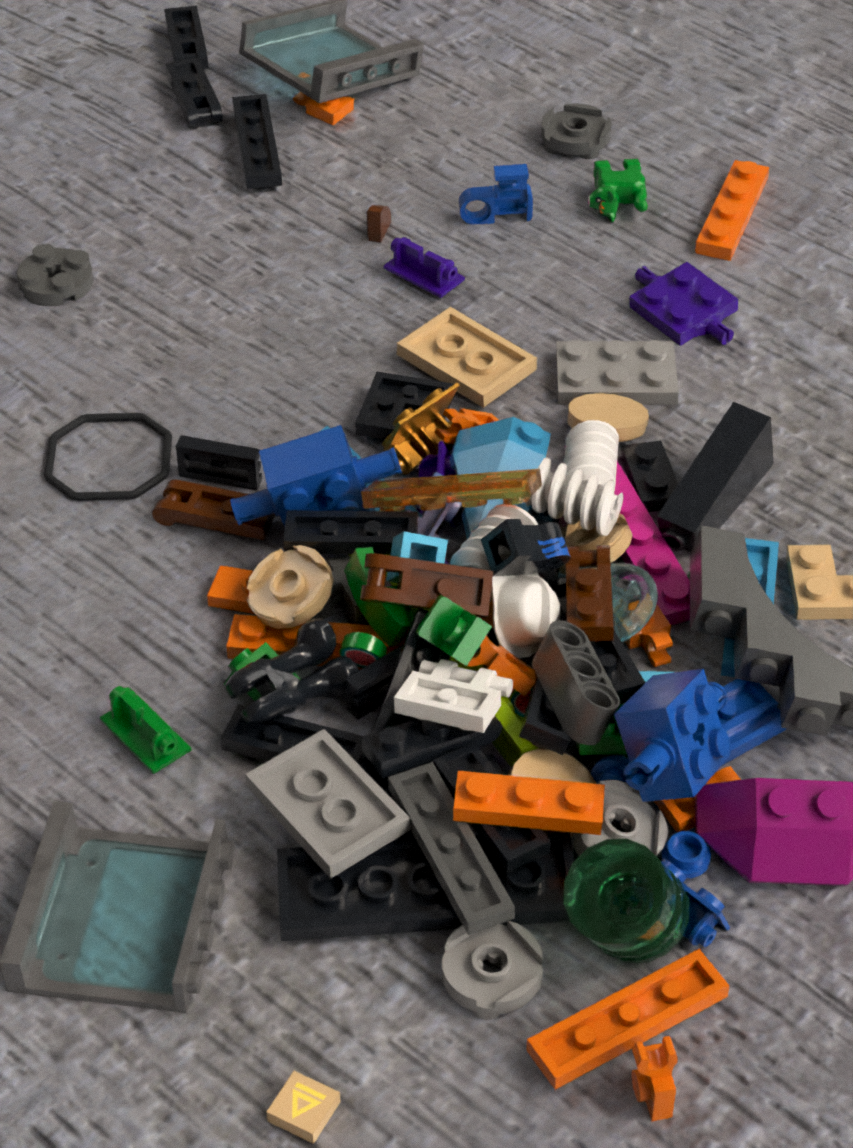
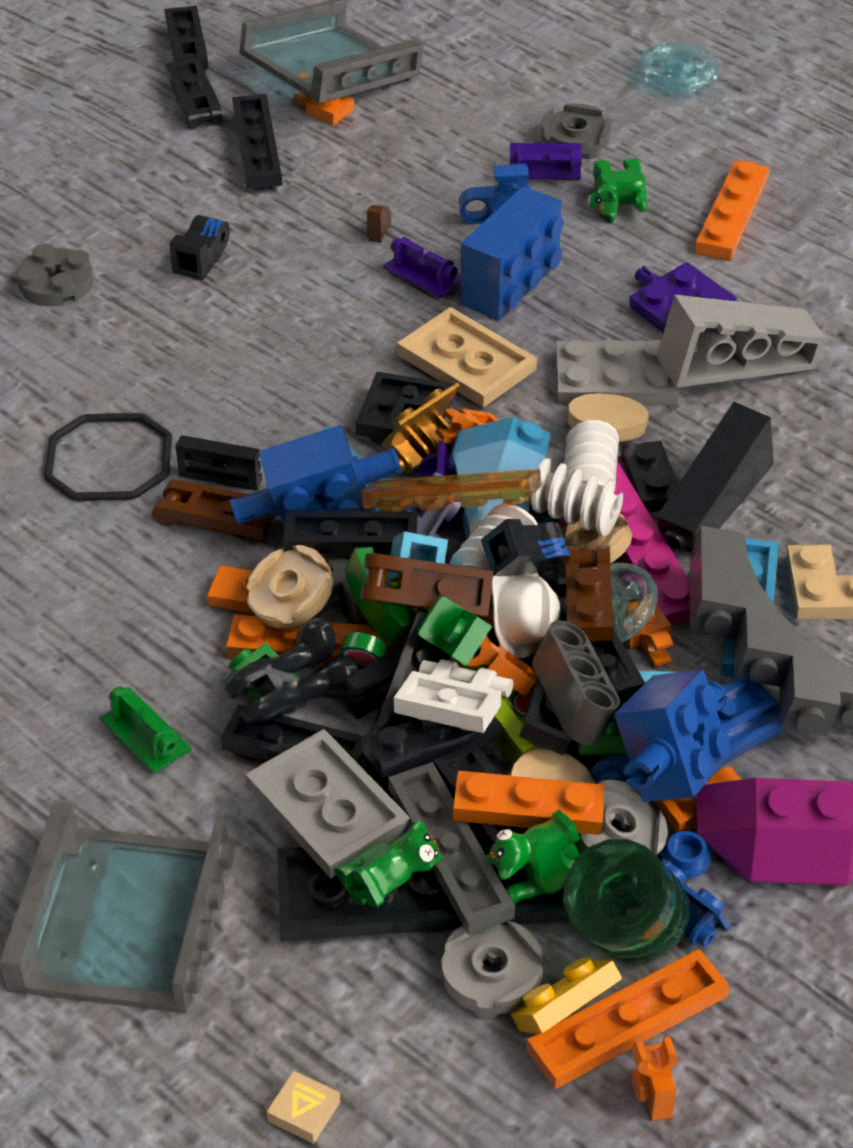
(203, 242): none -> black leg
(388, 866): none -> green animal
(511, 252): none -> blue brick
(544, 852): none -> green animal
(548, 159): none -> dark purple hinge
(551, 1004): none -> yellow plate
(678, 66): none -> clear light blue plate
(735, 341): none -> light grey wedge

